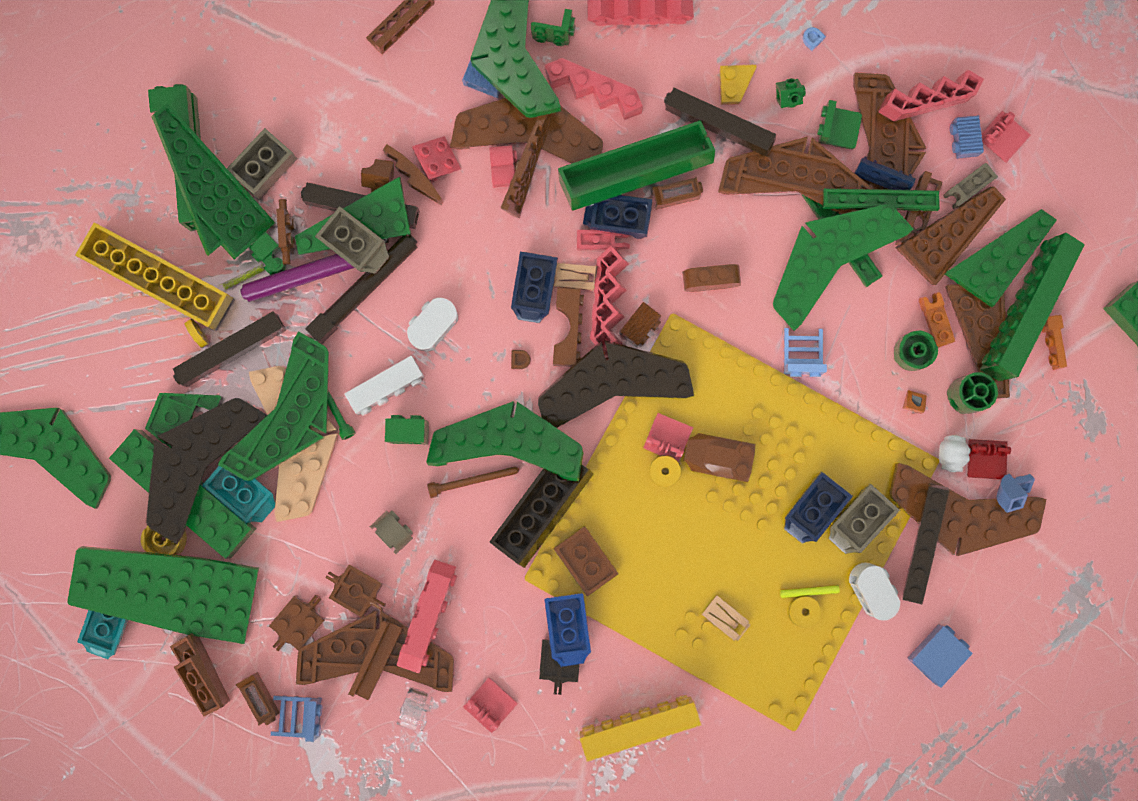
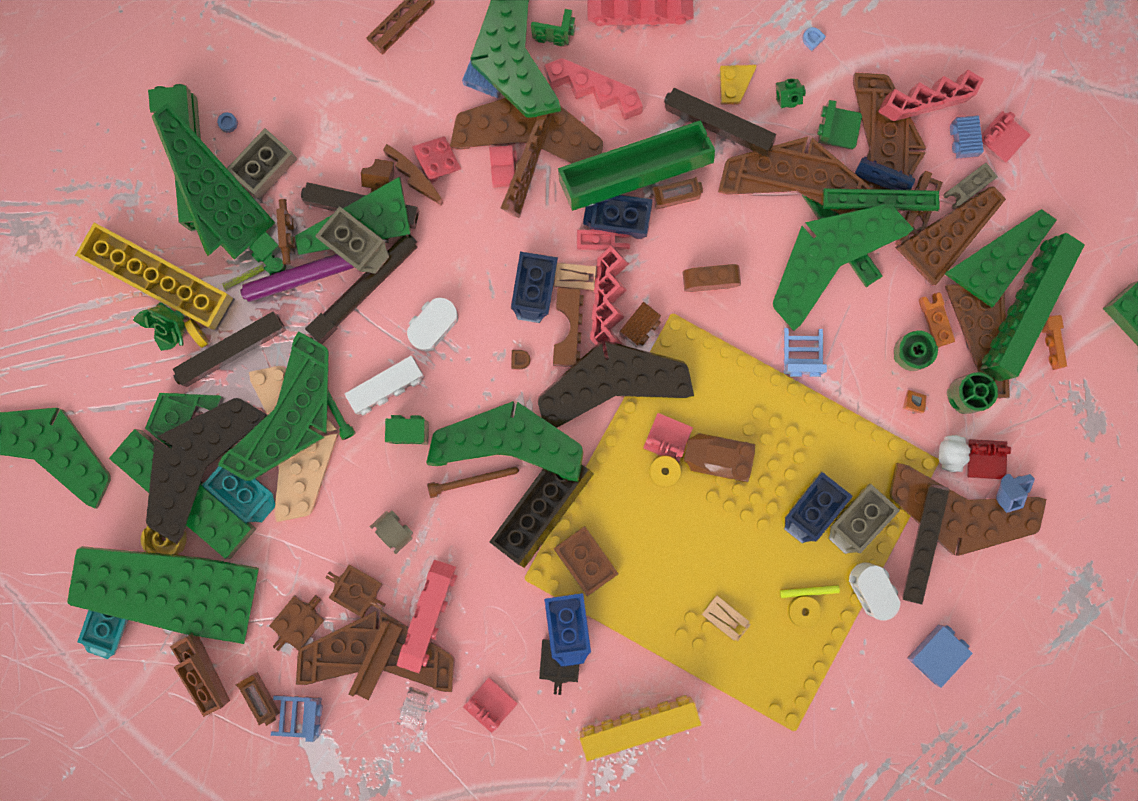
(167, 325): none -> green brick
(227, 122): none -> medium blue tile

